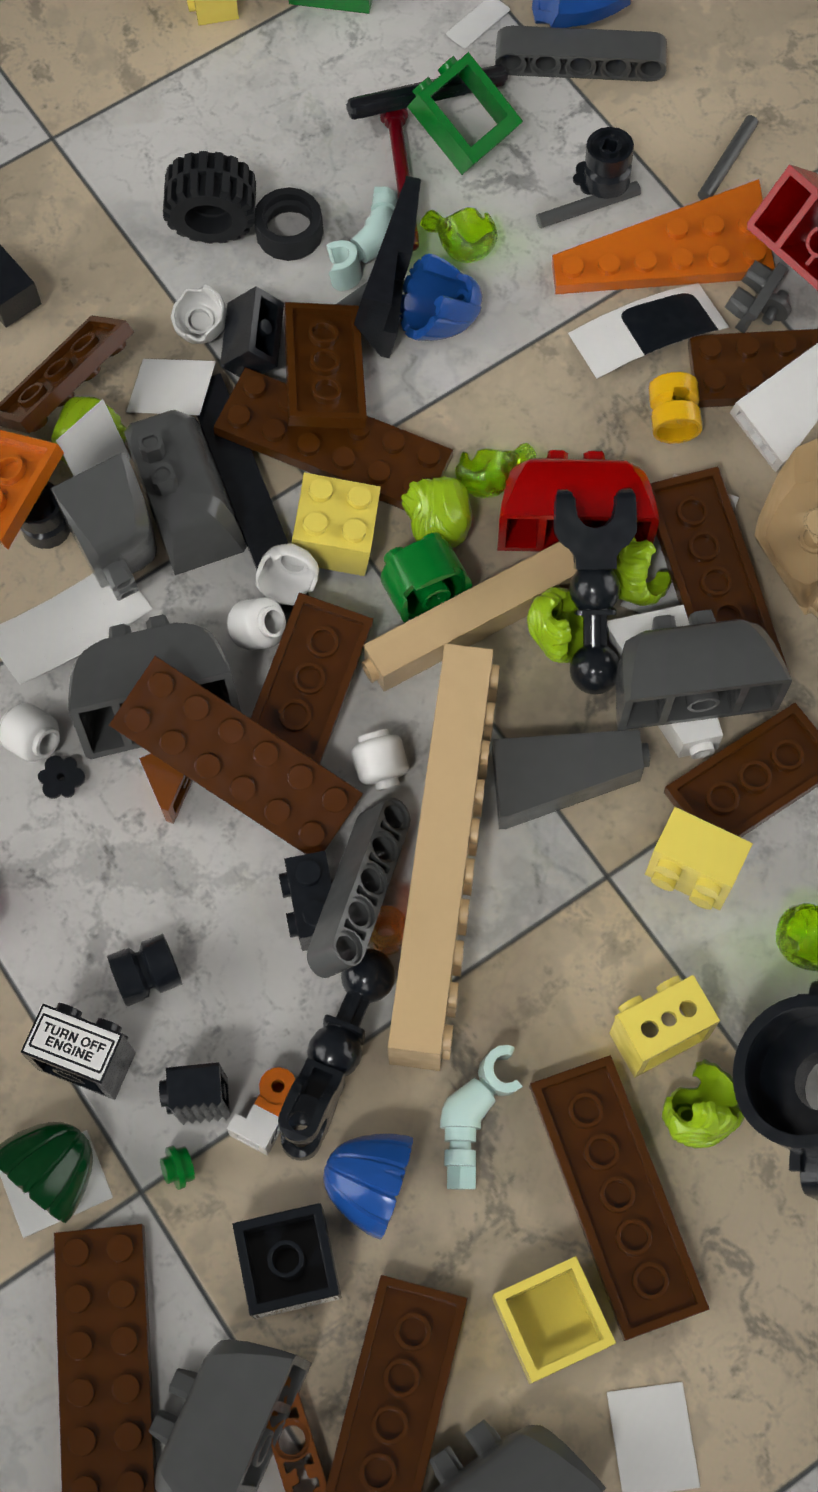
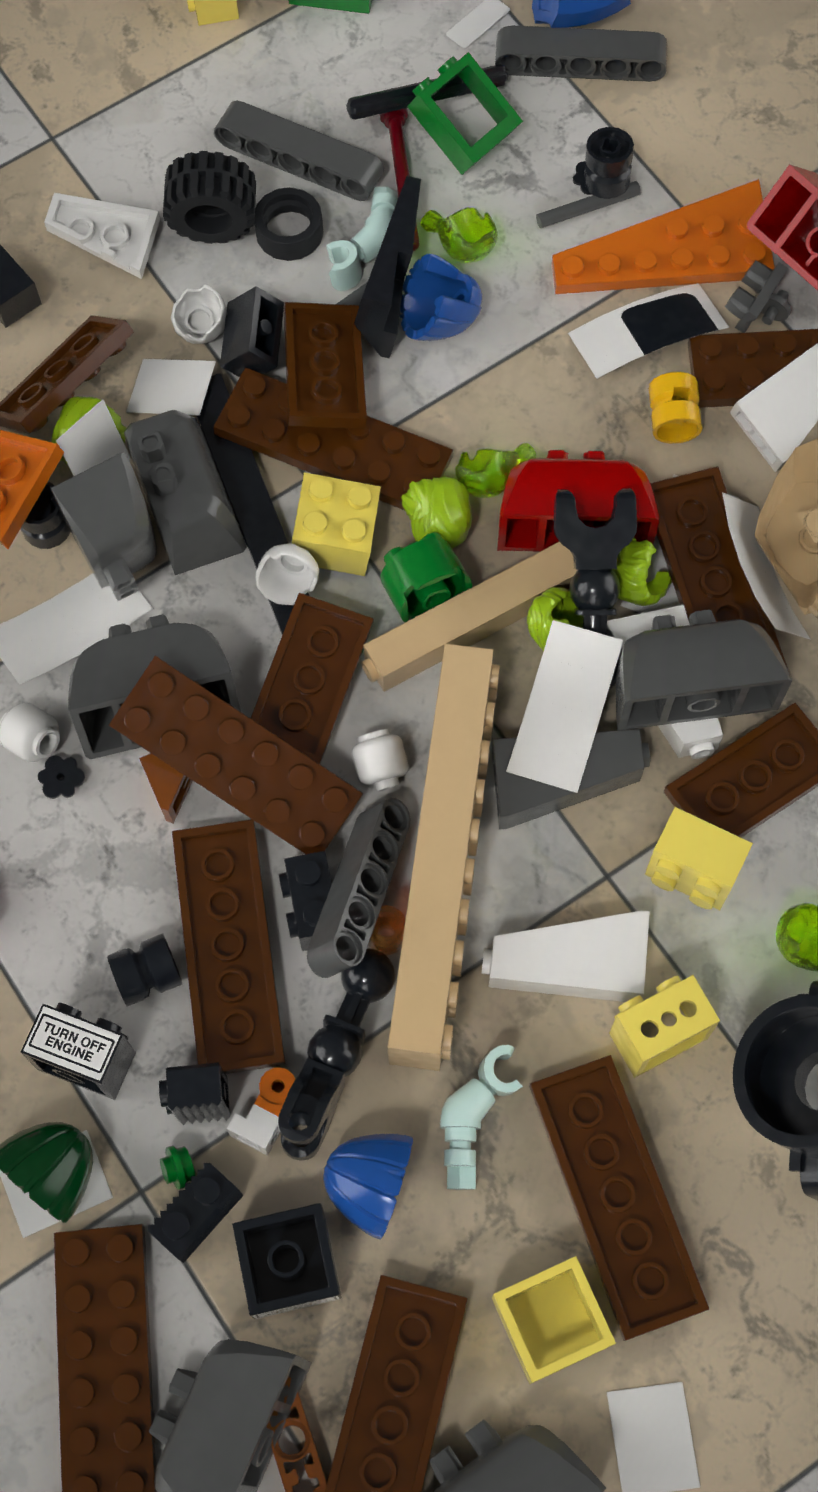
(105, 229): none -> white wing
(195, 1212): none -> black brick
(228, 947): none -> reddish brown plate
(256, 623): white head -> none
(299, 150): none -> dark grey beam
(565, 706): none -> white sticker
(576, 959): none -> white slope
(704, 1113): lime hair -> none
(728, 157): dark grey bar -> none
(760, 573): none -> white sticker

